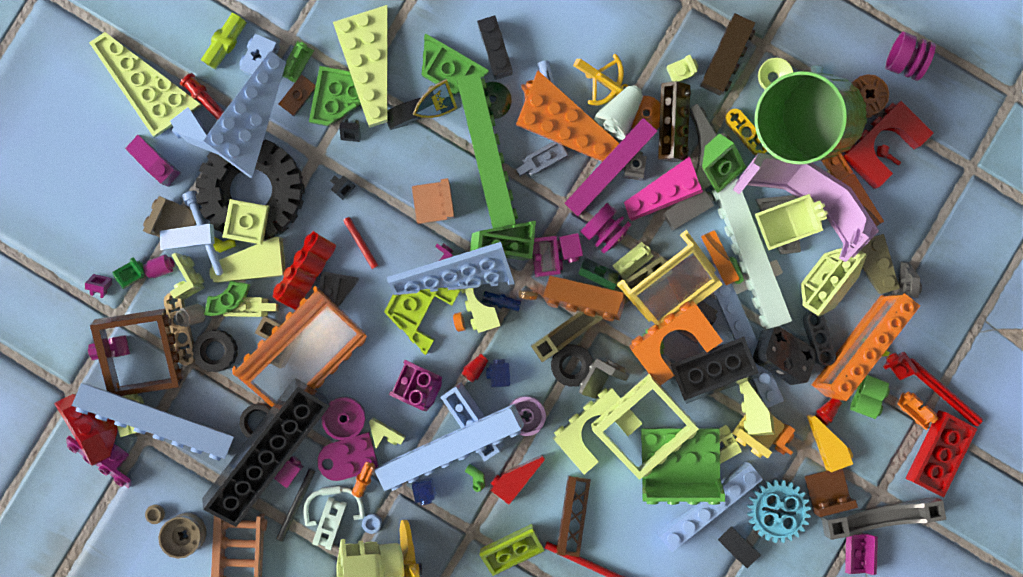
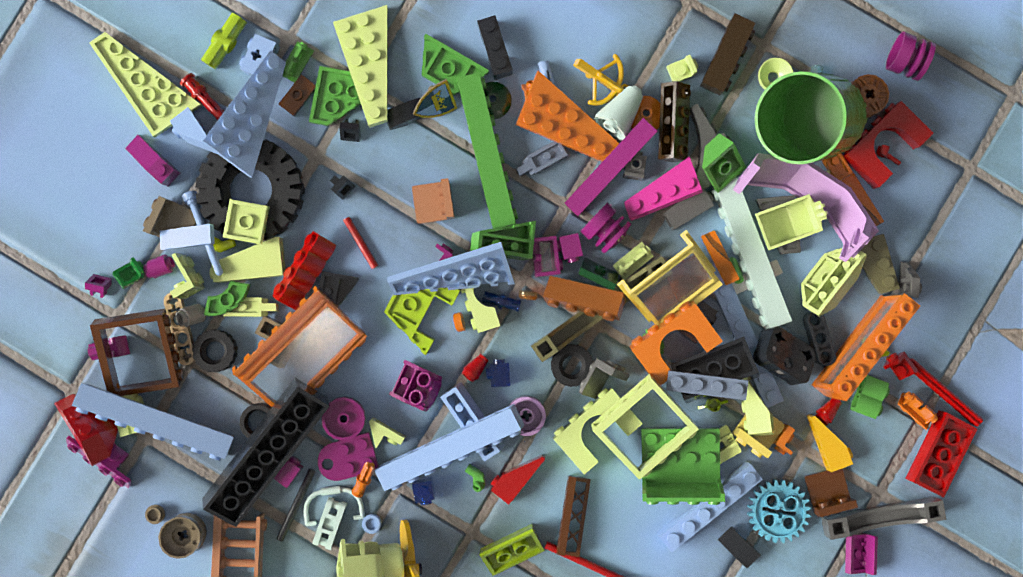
(707, 385): none -> sand blue plate
(713, 404): none -> lime piece
(741, 117): yellow beam -> none

